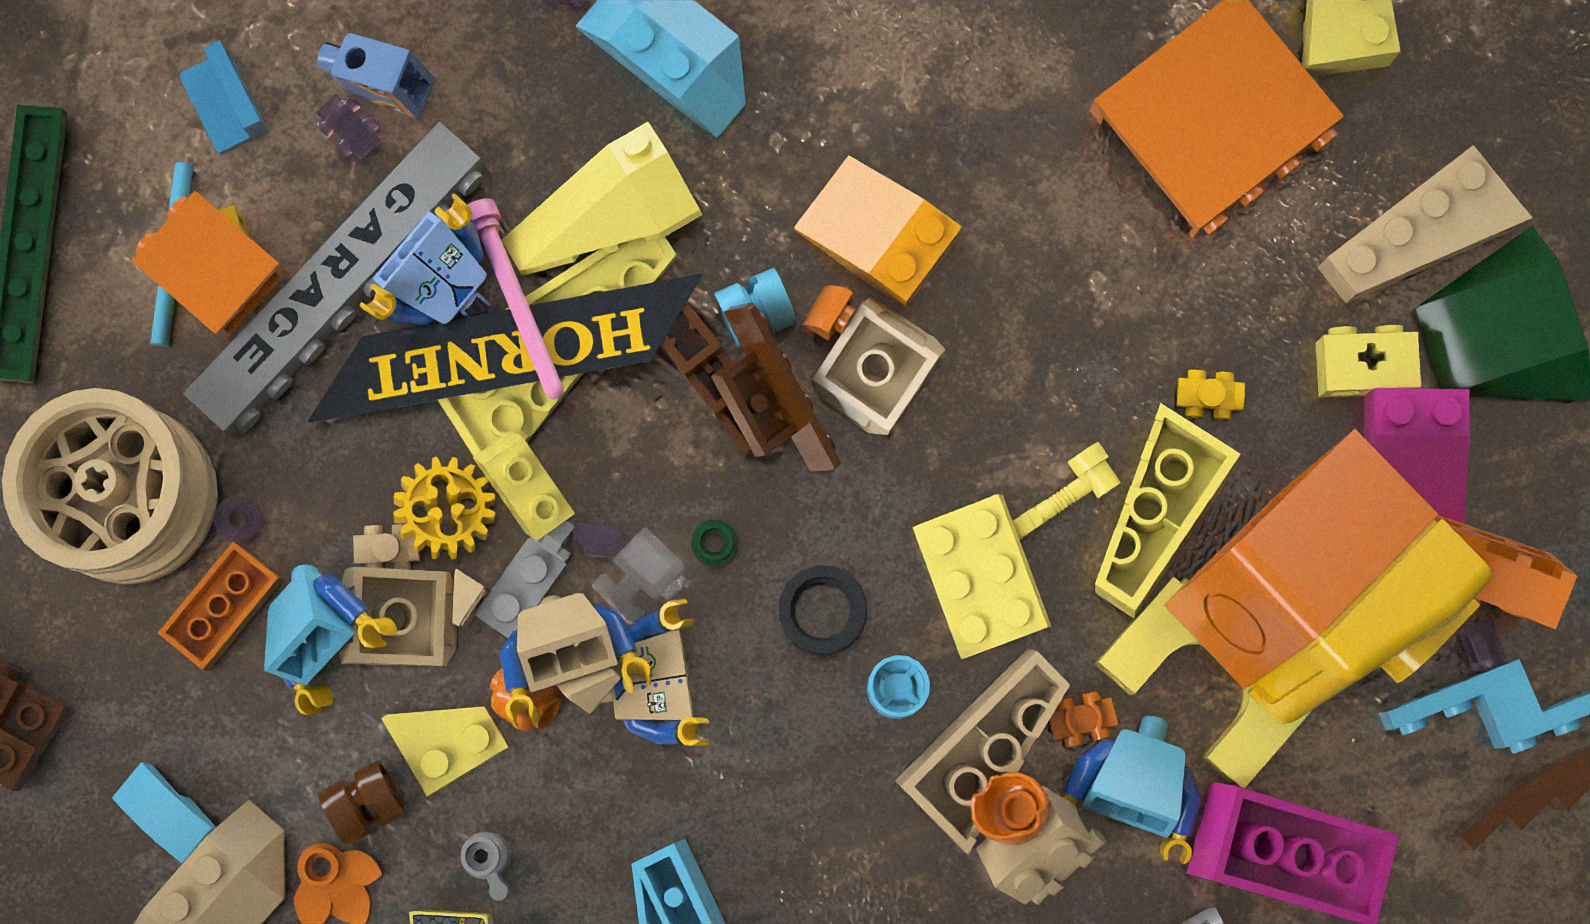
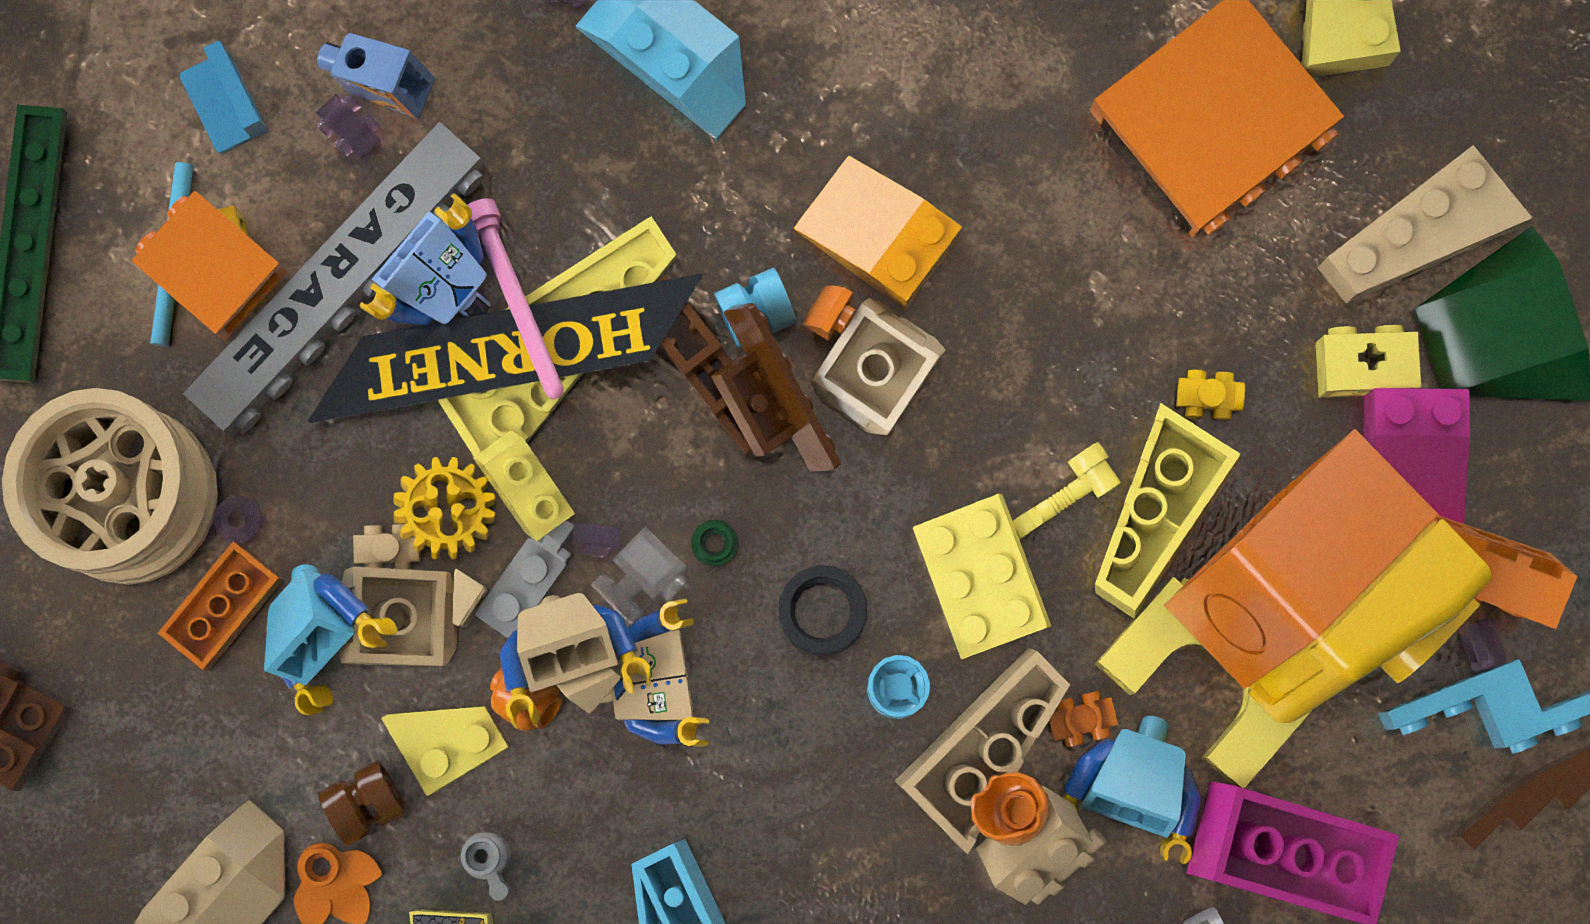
(163, 813): medium azure slope -> none
(613, 199): light yellow wedge -> none

